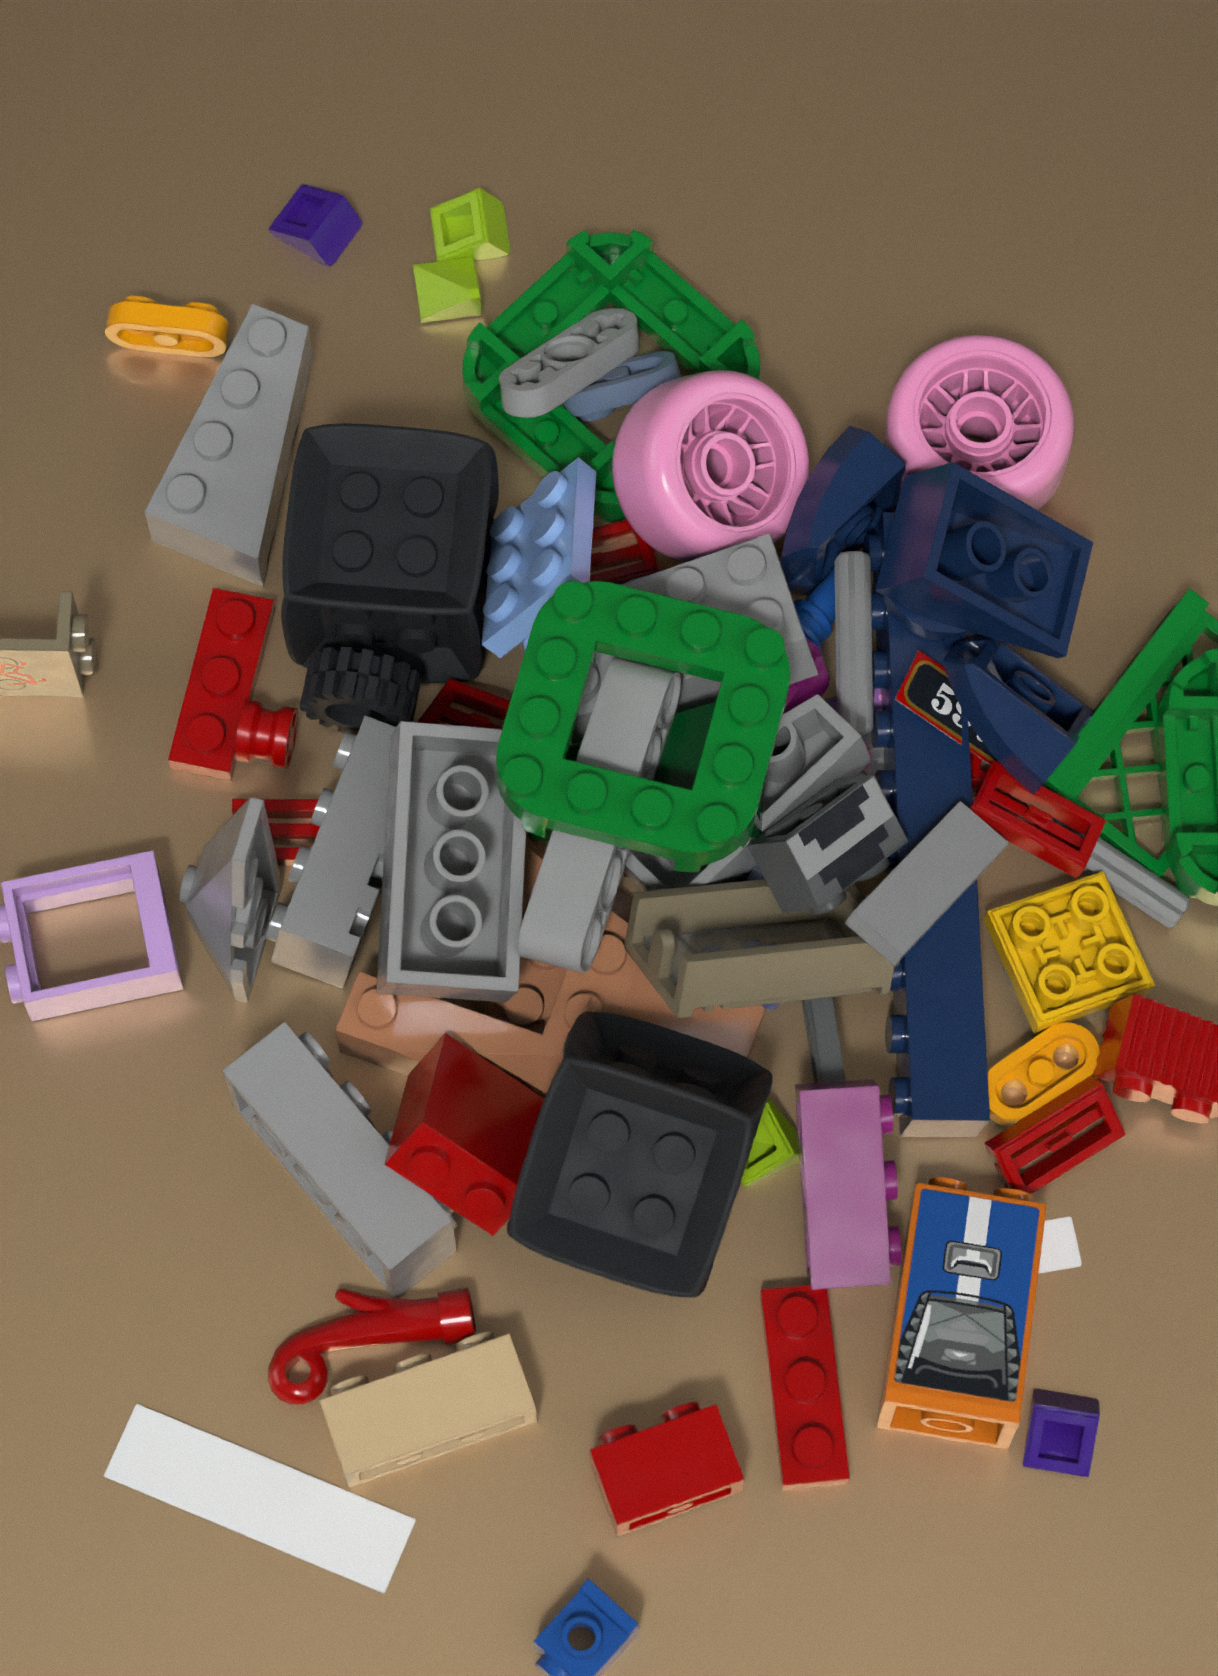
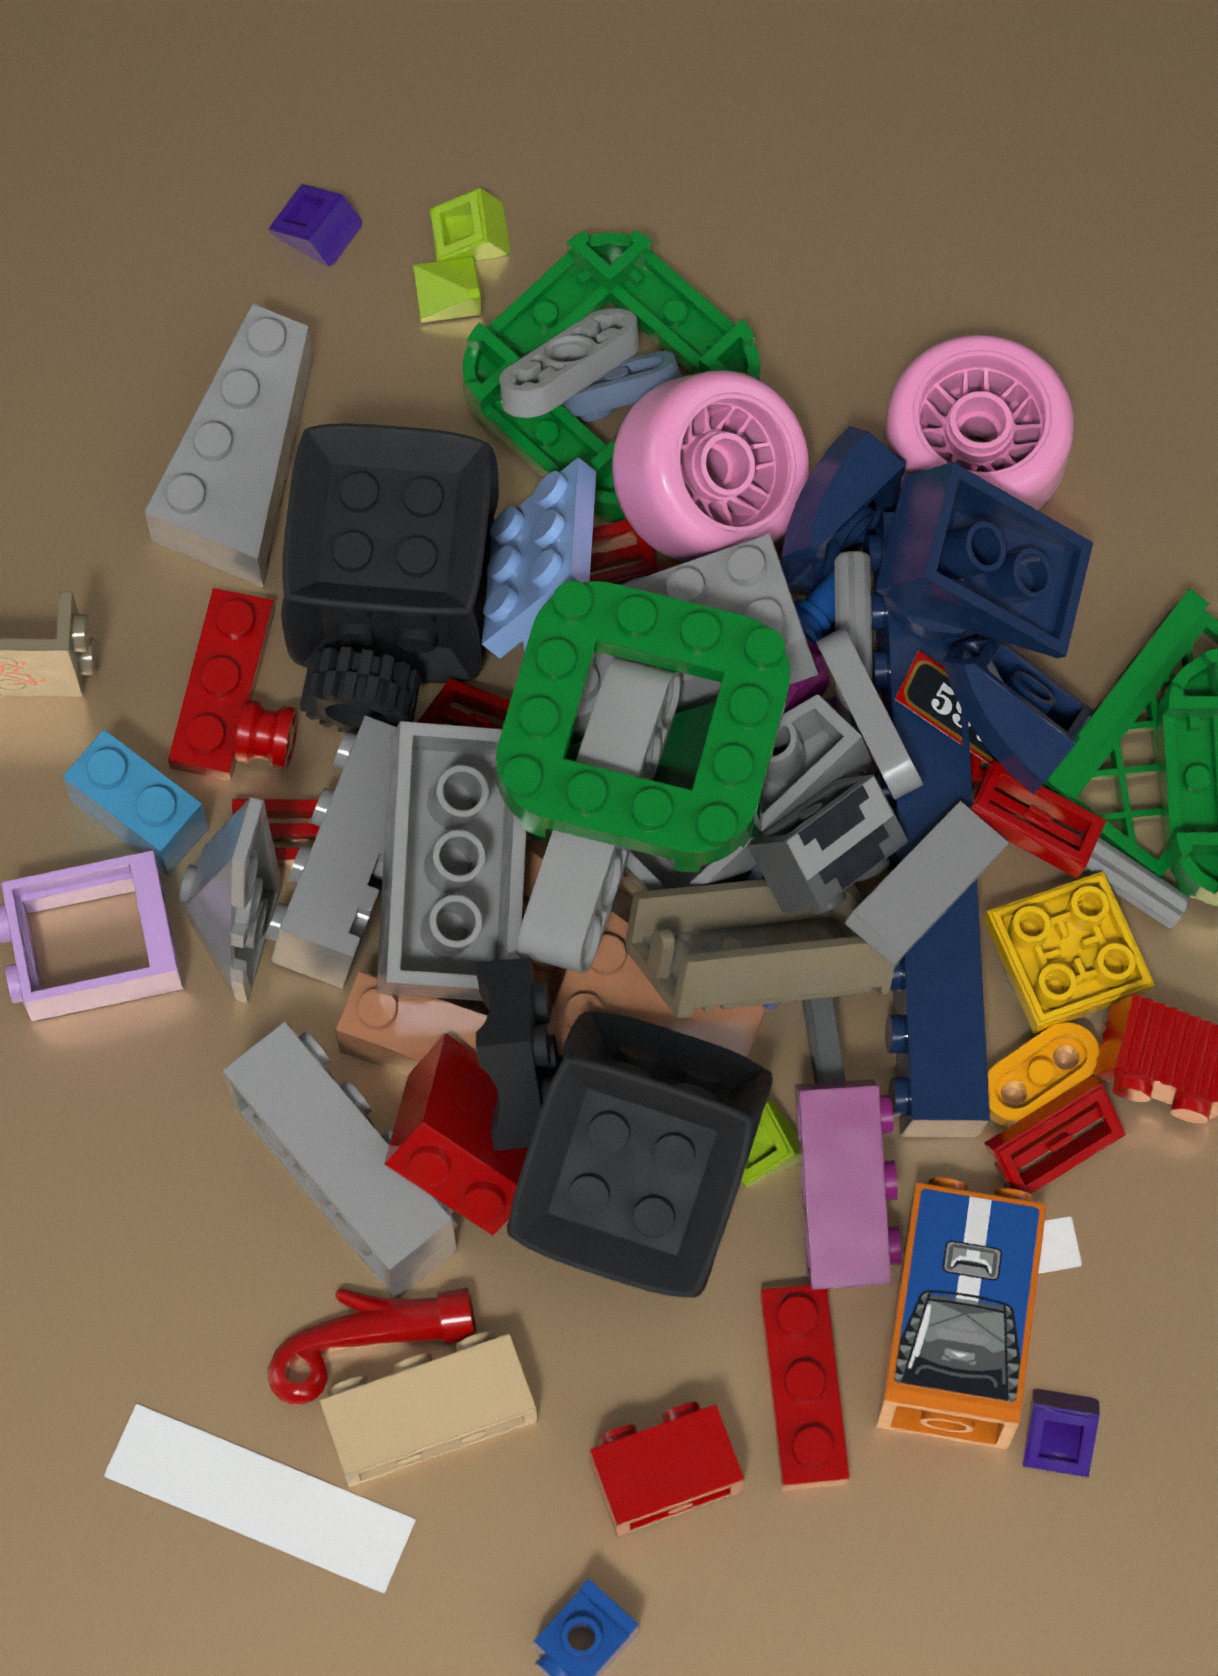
(135, 801): none -> dark azure brick
(170, 329): light orange plate -> none
(515, 1048): none -> black brick
(869, 713): none -> light grey beam

